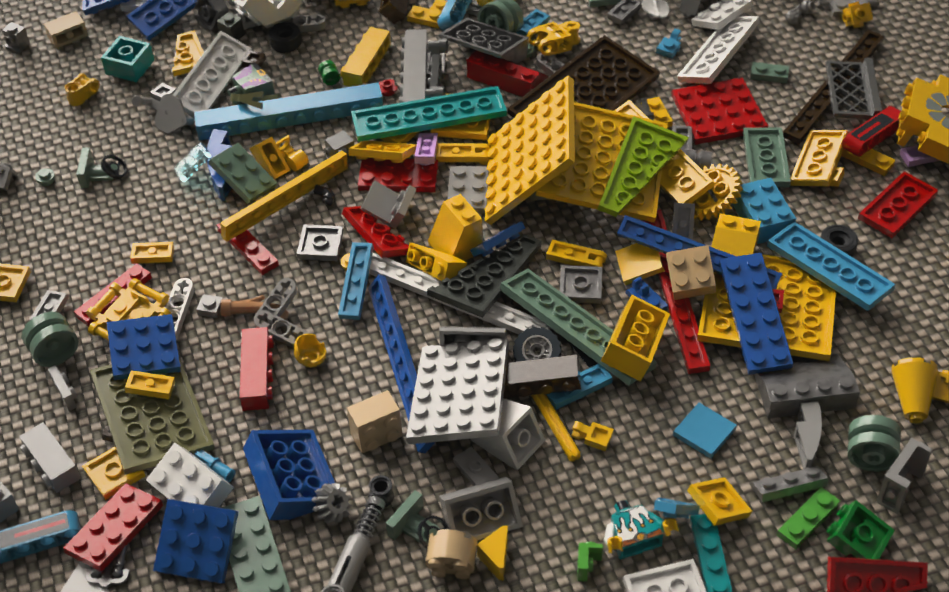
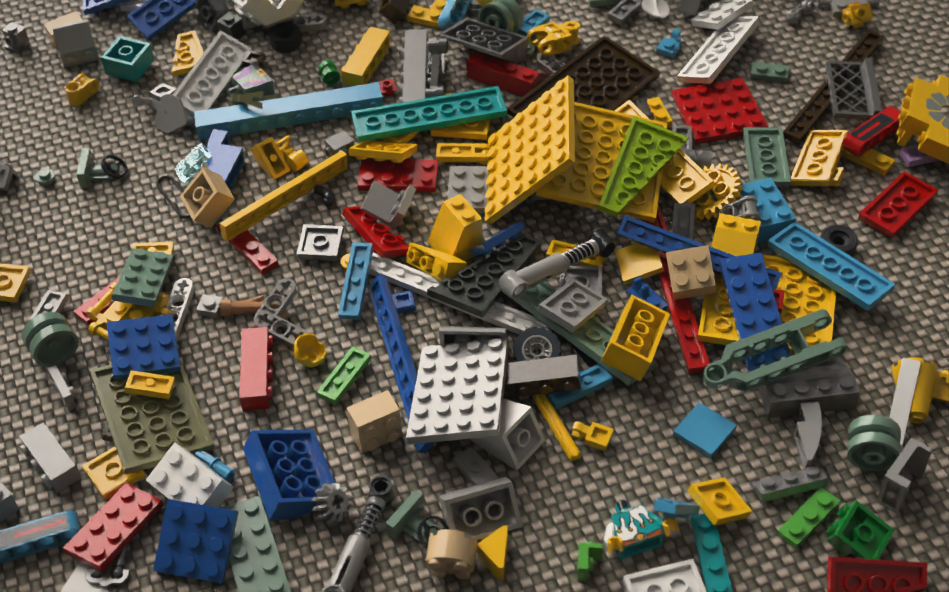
(75, 43): none -> light grey slope
(142, 277): none -> sand green plate
(168, 199): none -> black piece
(207, 197): none -> tan brick
(242, 173): sand green plate -> none
(344, 375): none -> bright green plate
(404, 302): none -> blue tile
(426, 148): lavender plate -> none
(519, 282): none -> light grey piece
(572, 305): none -> light grey plate
(744, 208): none -> light grey piece
(792, 332): none -> sand green piece
(904, 393): none -> white sticker

